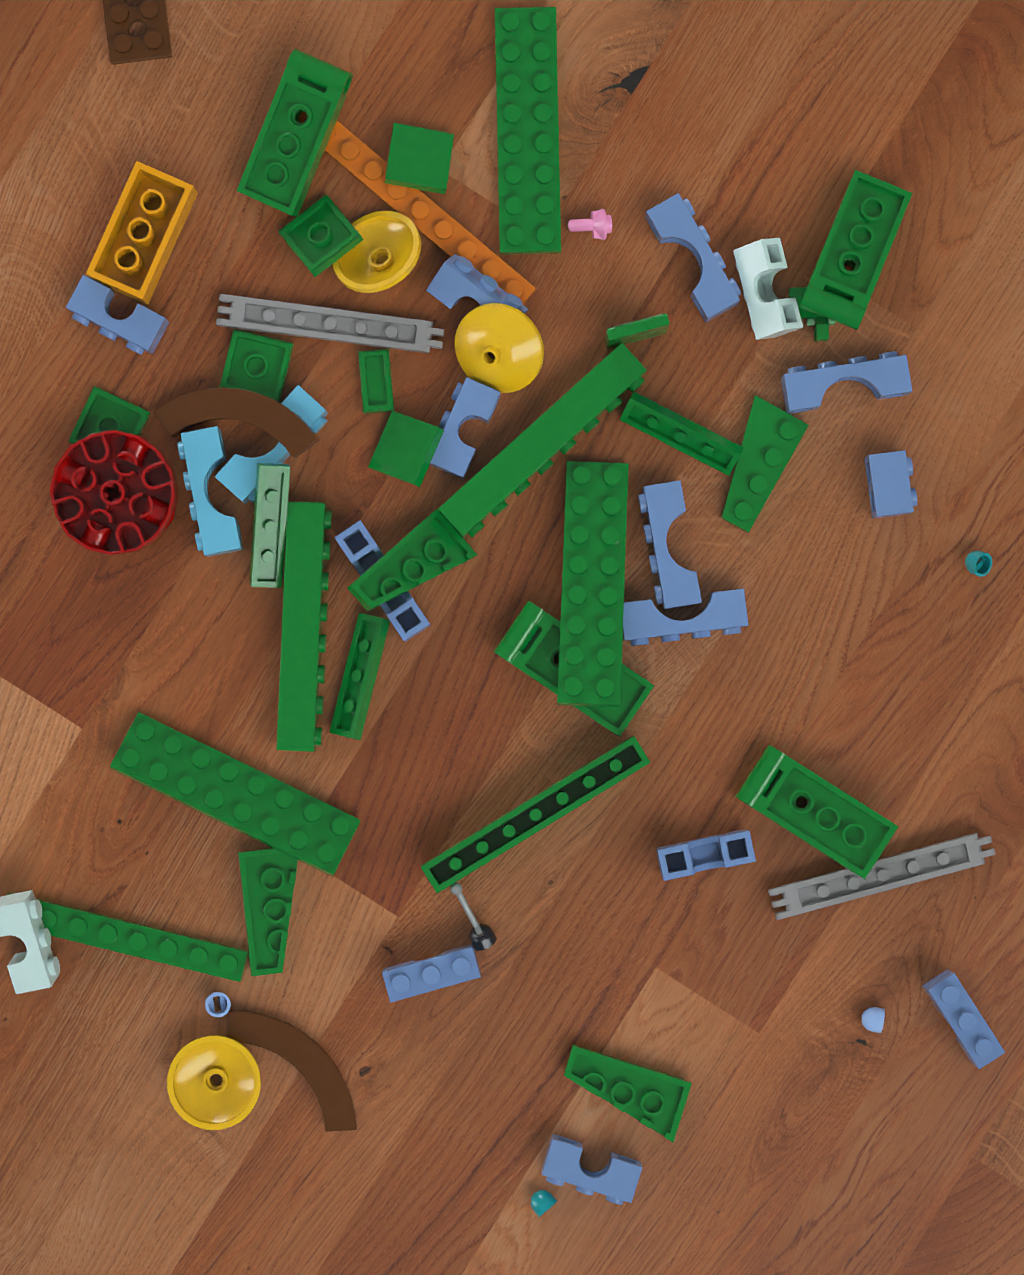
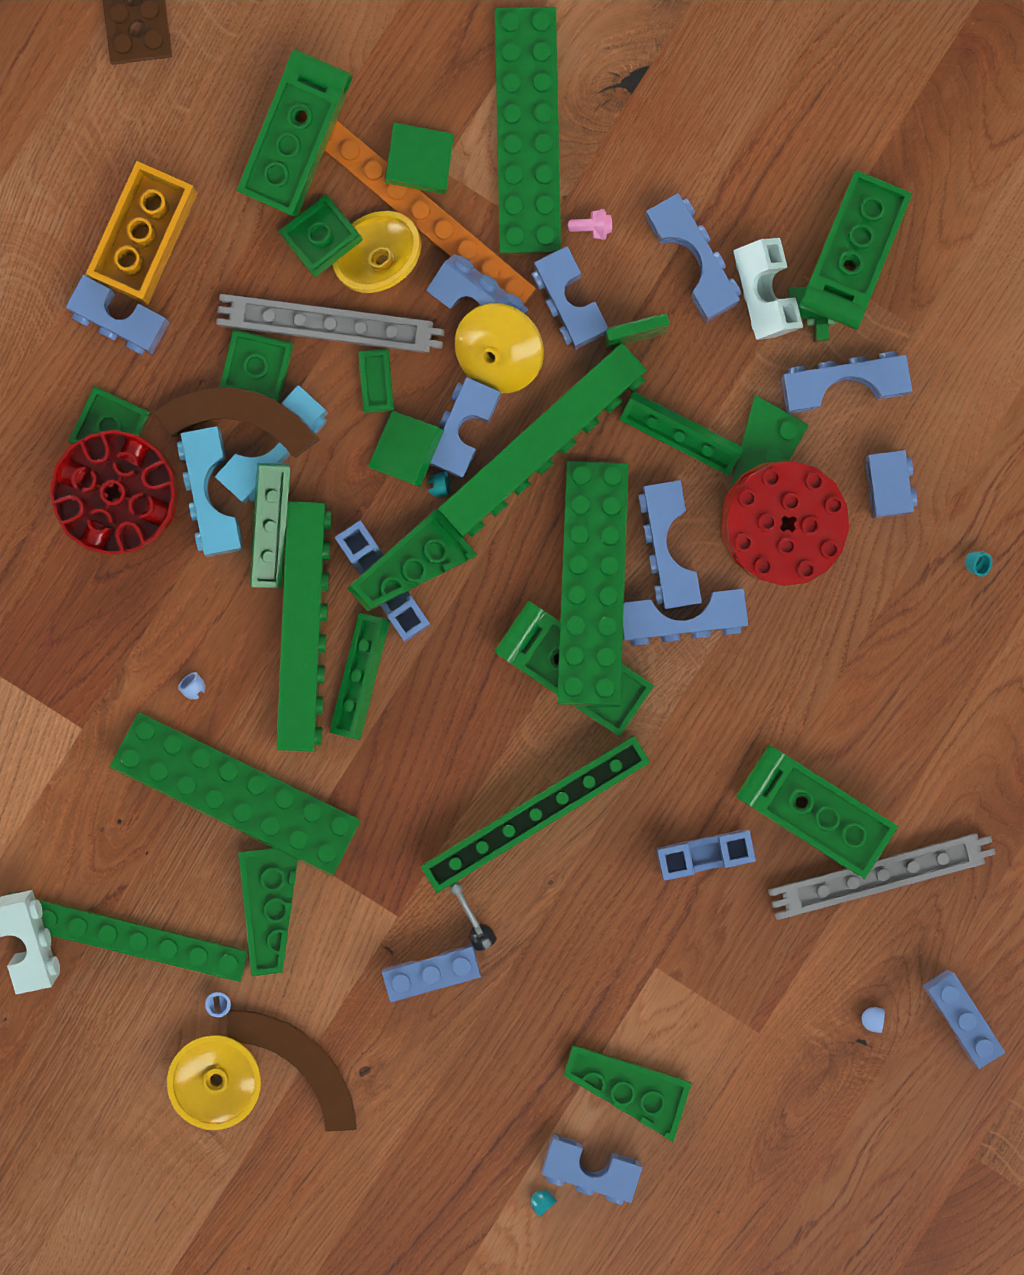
(192, 685): none -> light blue hinge
(440, 483): none -> teal hinge
(579, 324): none -> medium blue arch
(815, 524): none -> red brick

